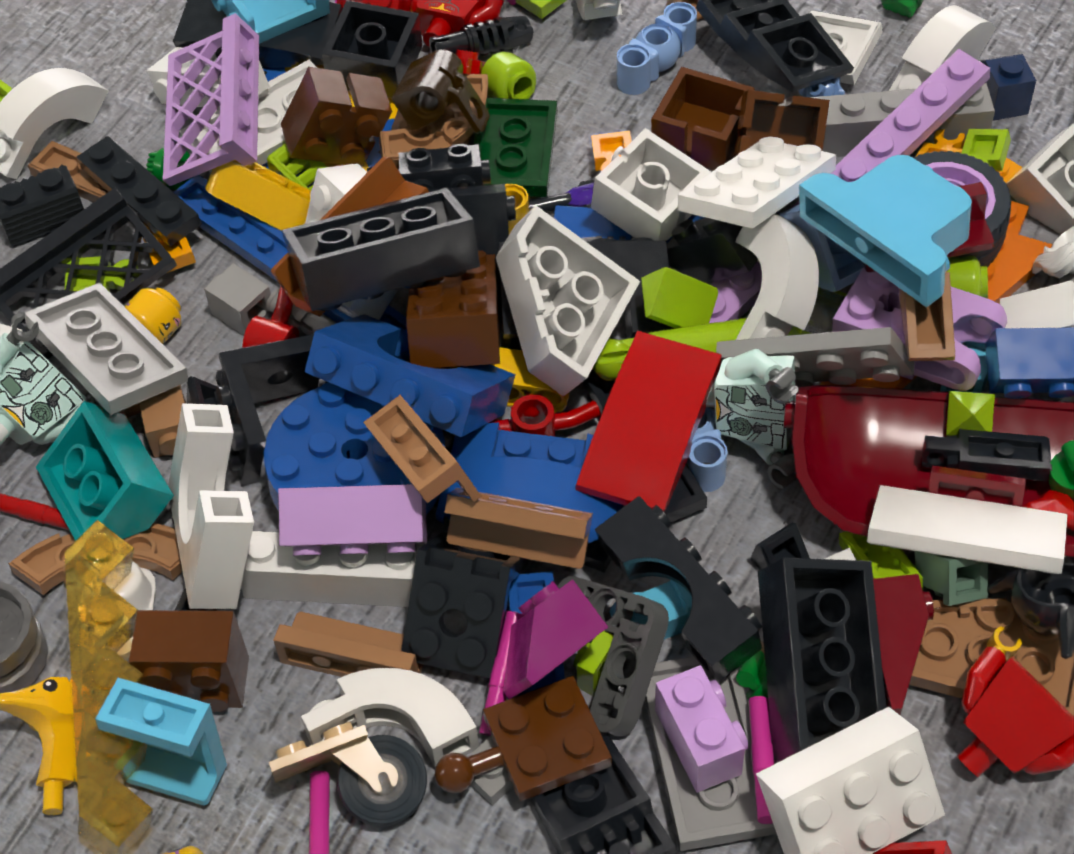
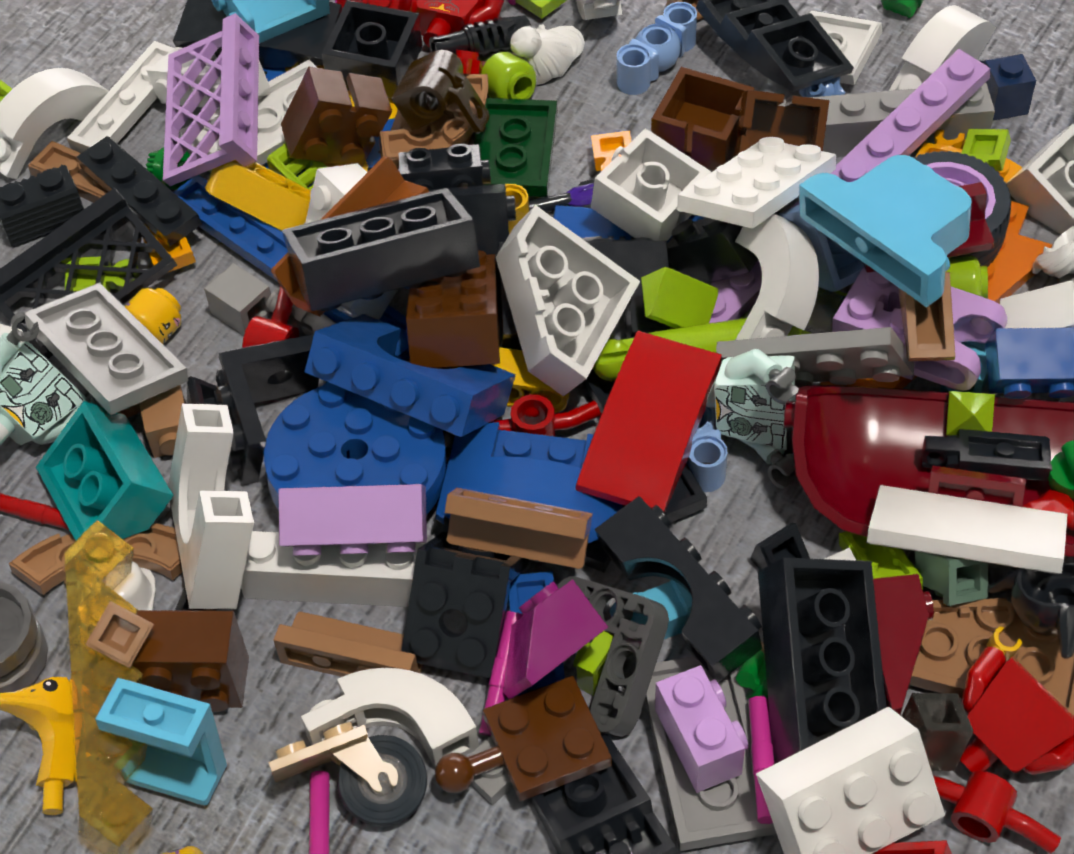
(119, 634): none -> medium nougat slope
(121, 105): none -> white plate
(417, 451): medium nougat panel -> none
(548, 50): none -> white hair
(942, 727): none -> clear smoke brick
(987, 808): none -> red piece

